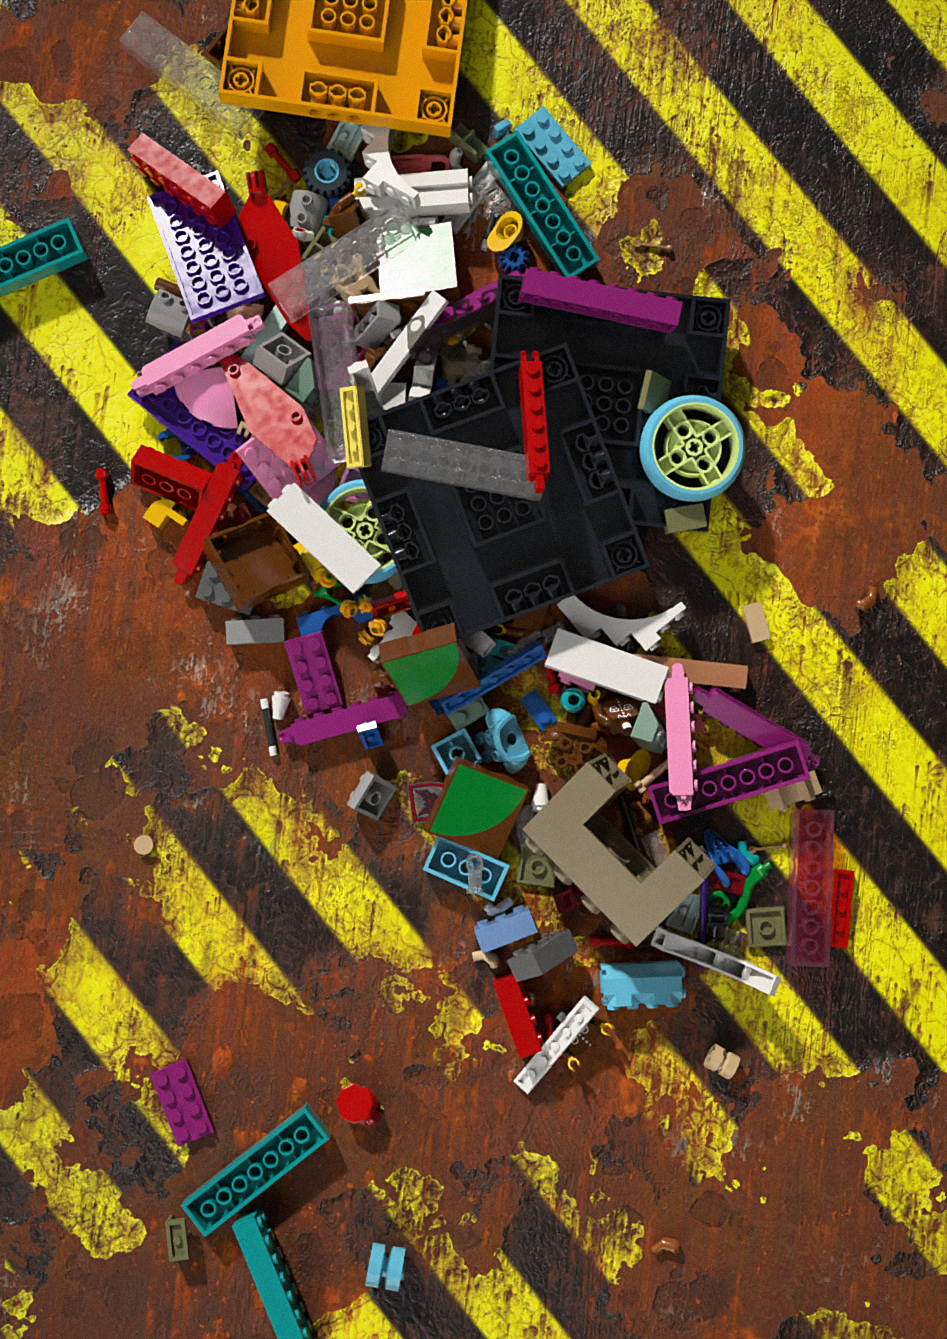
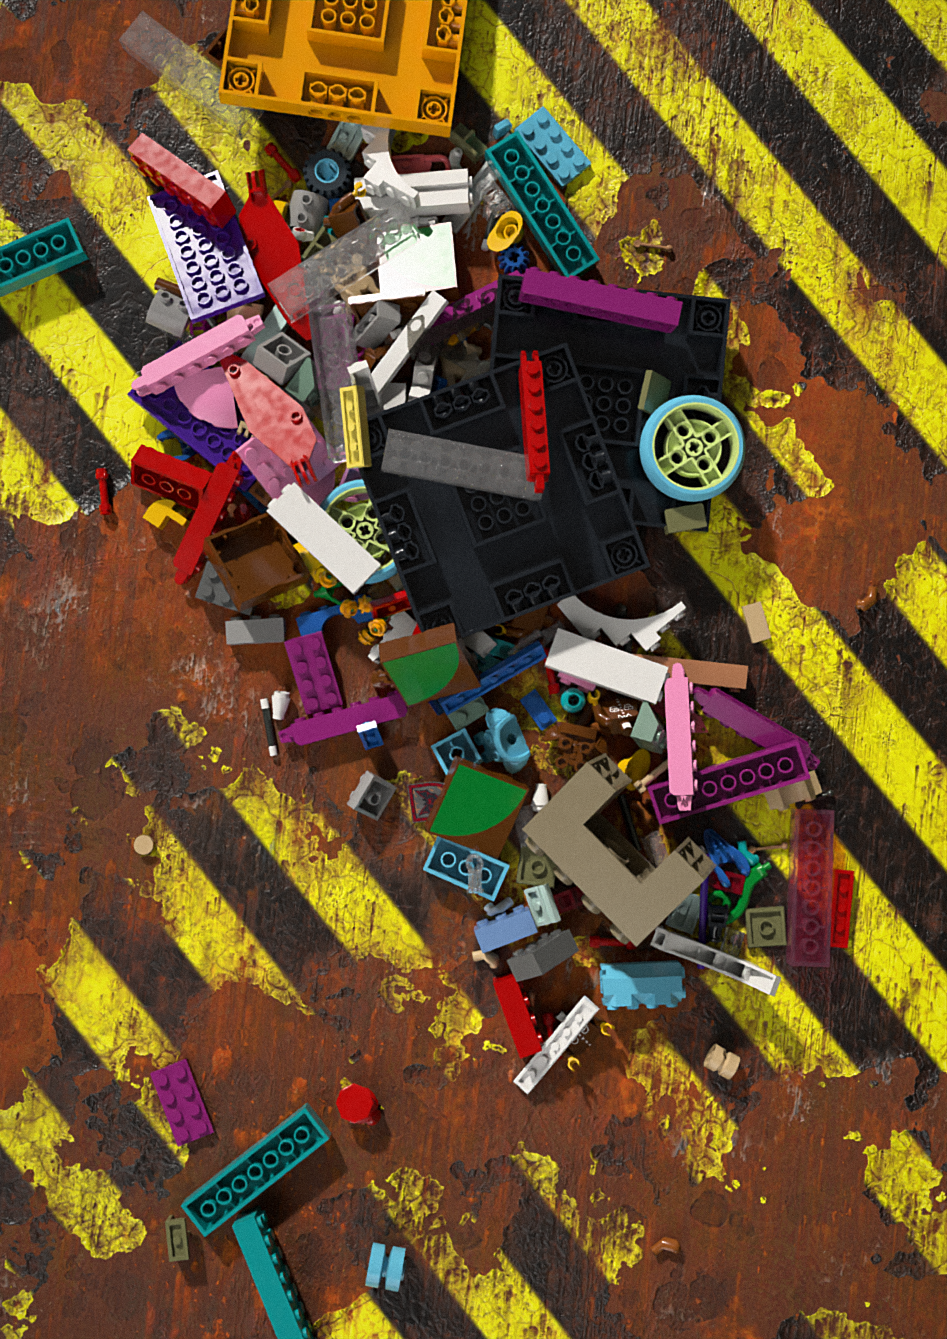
(542, 905): none -> light aqua plate

